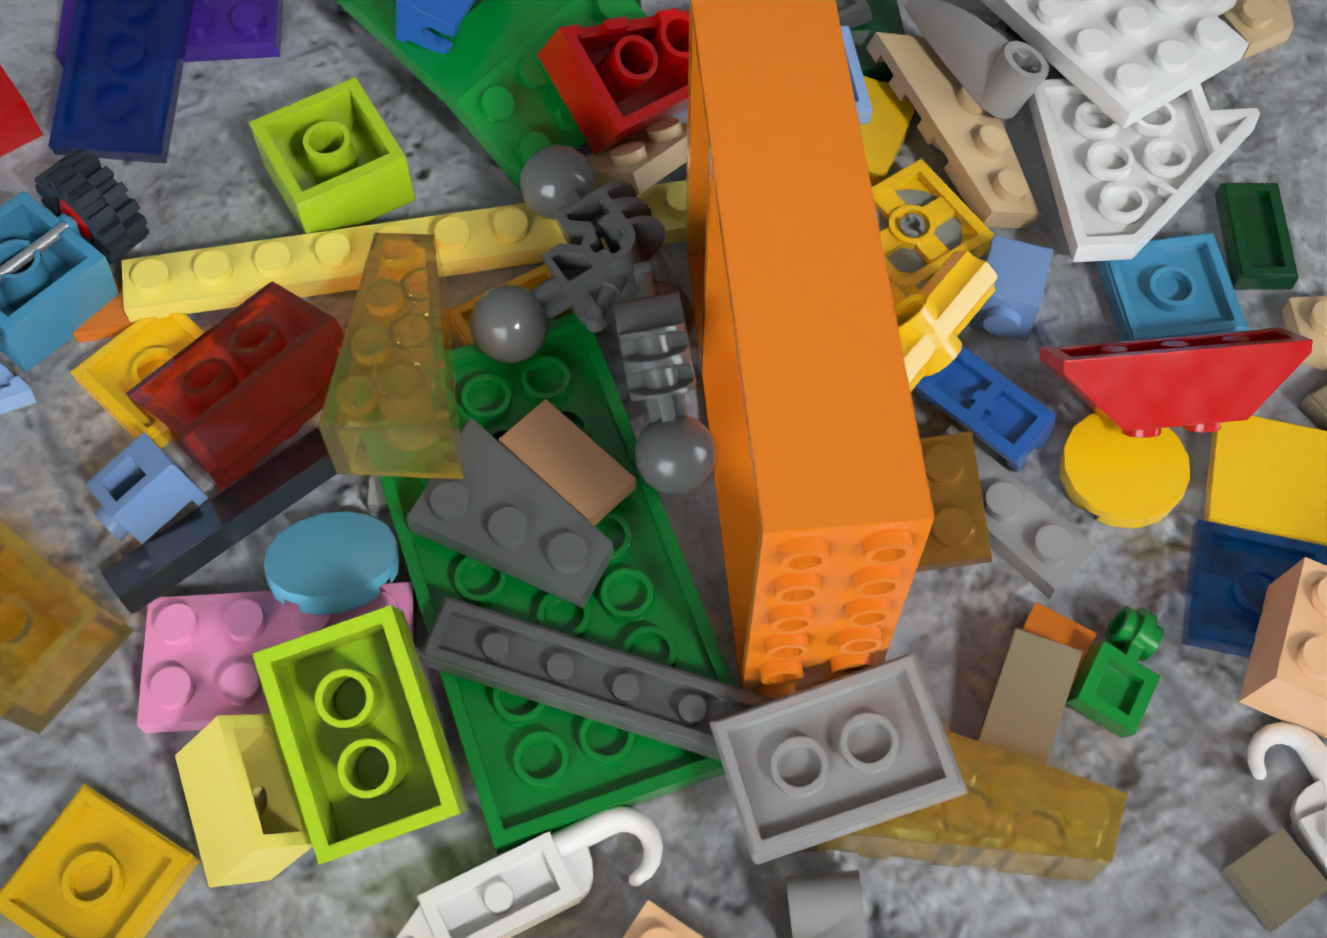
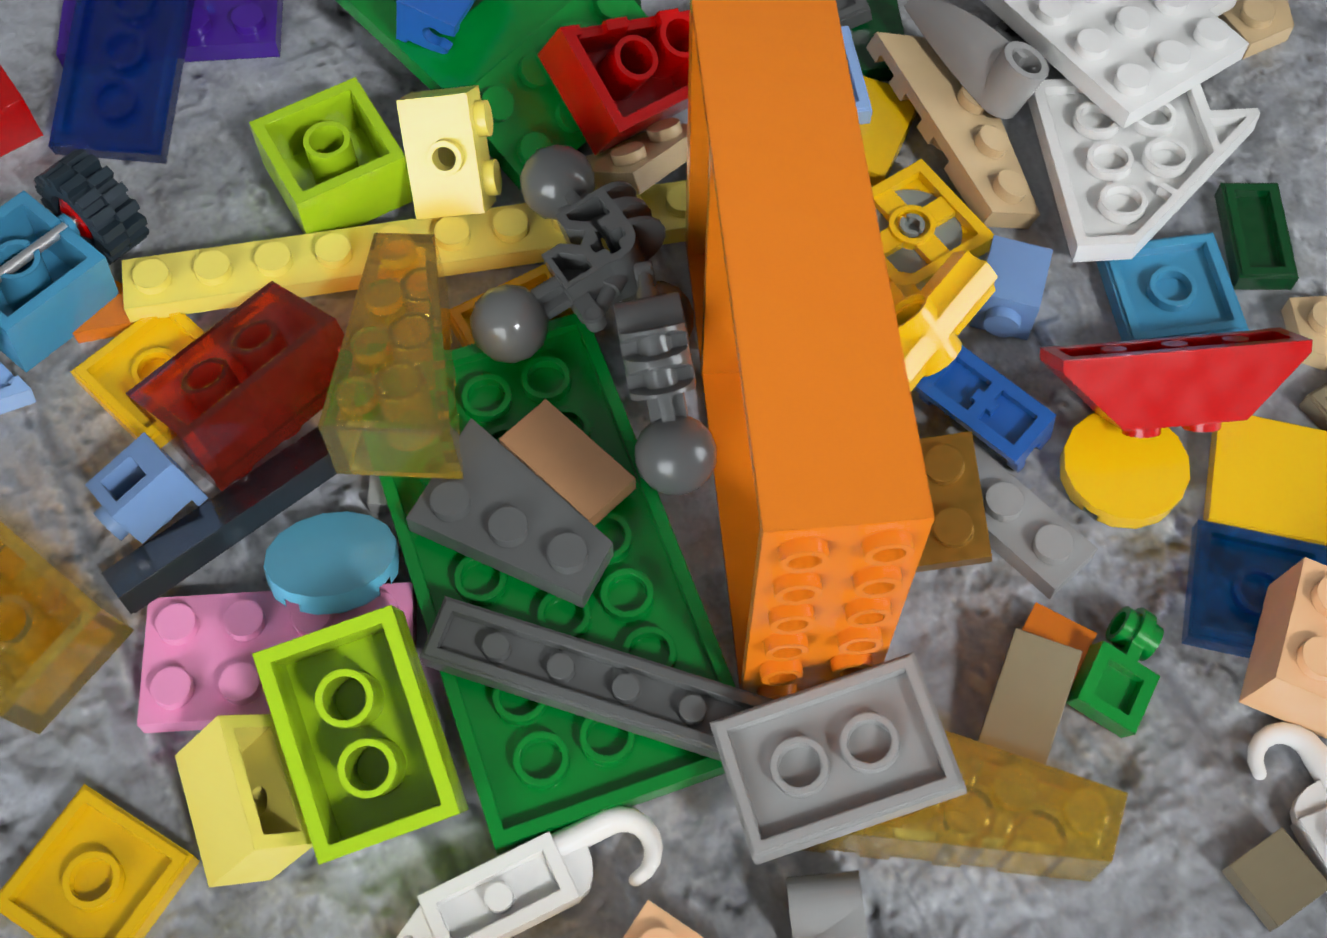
(449, 151): none -> light yellow brick

